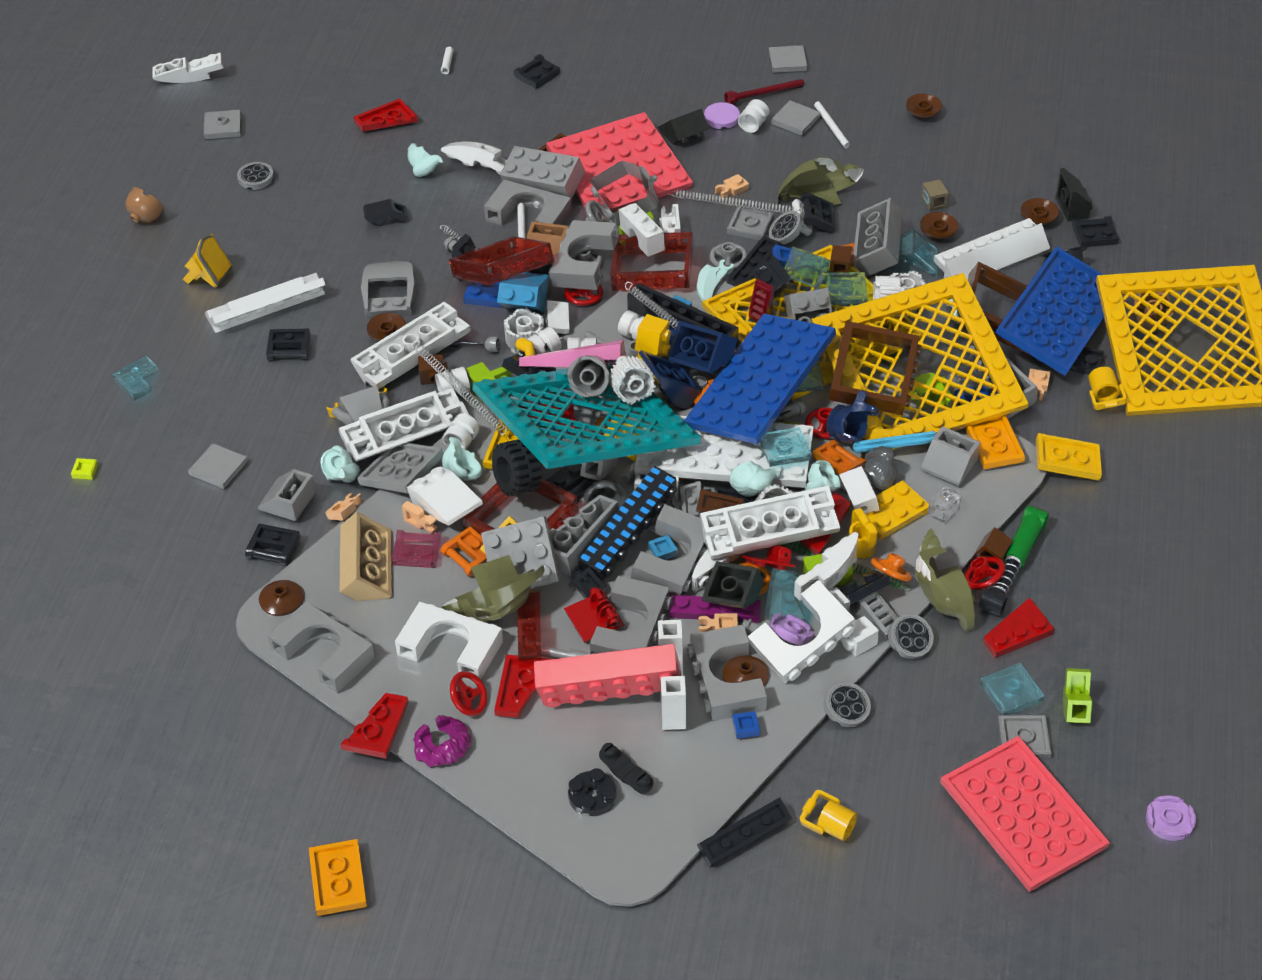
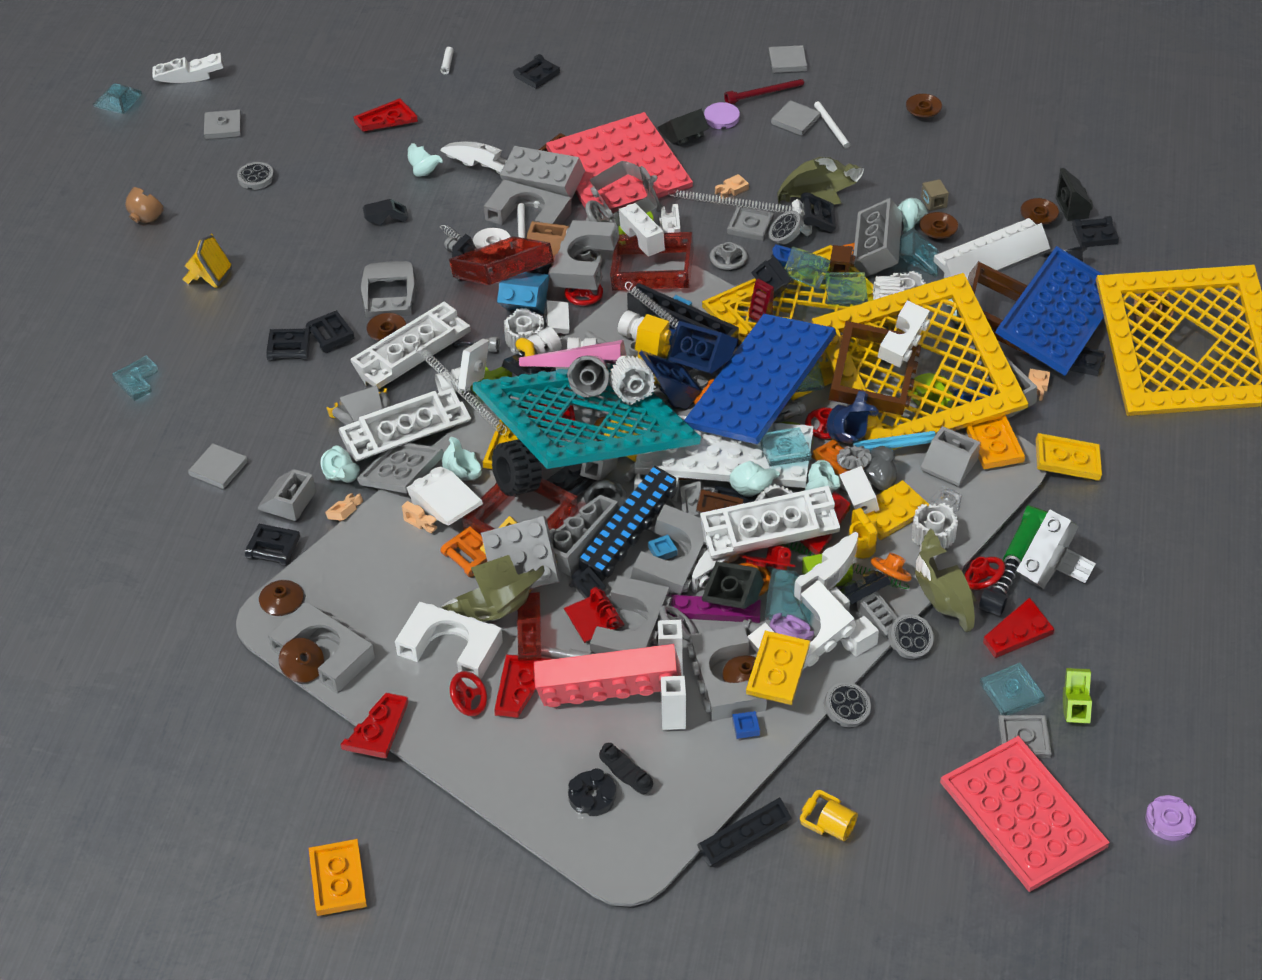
(84, 469): neon yellow tile -> none
(117, 98): none -> clear light blue slope
(265, 302): white slope -> none
(294, 667): none -> reddish brown dish
(334, 326): none -> black plate
(365, 559): tan slope -> none
(415, 554): clear pink plate -> none
(426, 372): reddish brown brick -> none
(447, 752): magenta piece -> none
(463, 428): white wheel -> none
(473, 364): none -> white plate
(482, 295): blue plate -> none
(489, 236): none -> white dish
(679, 616): none -> light grey piece
(710, 278): light aqua piece -> none
(720, 621): light nougat plate -> none
(753, 116): white wheel -> none
(761, 252): black plate -> none
(778, 667): none -> yellow plate
(808, 305): light grey slope -> none
(847, 460): none -> light grey gear
(897, 347): none -> white arch
(912, 212): none -> light aqua hair
(939, 519): none -> white brick
(993, 545): reddish brown brick -> none
(1051, 553): none -> piece
(1105, 389): yellow piece -> none

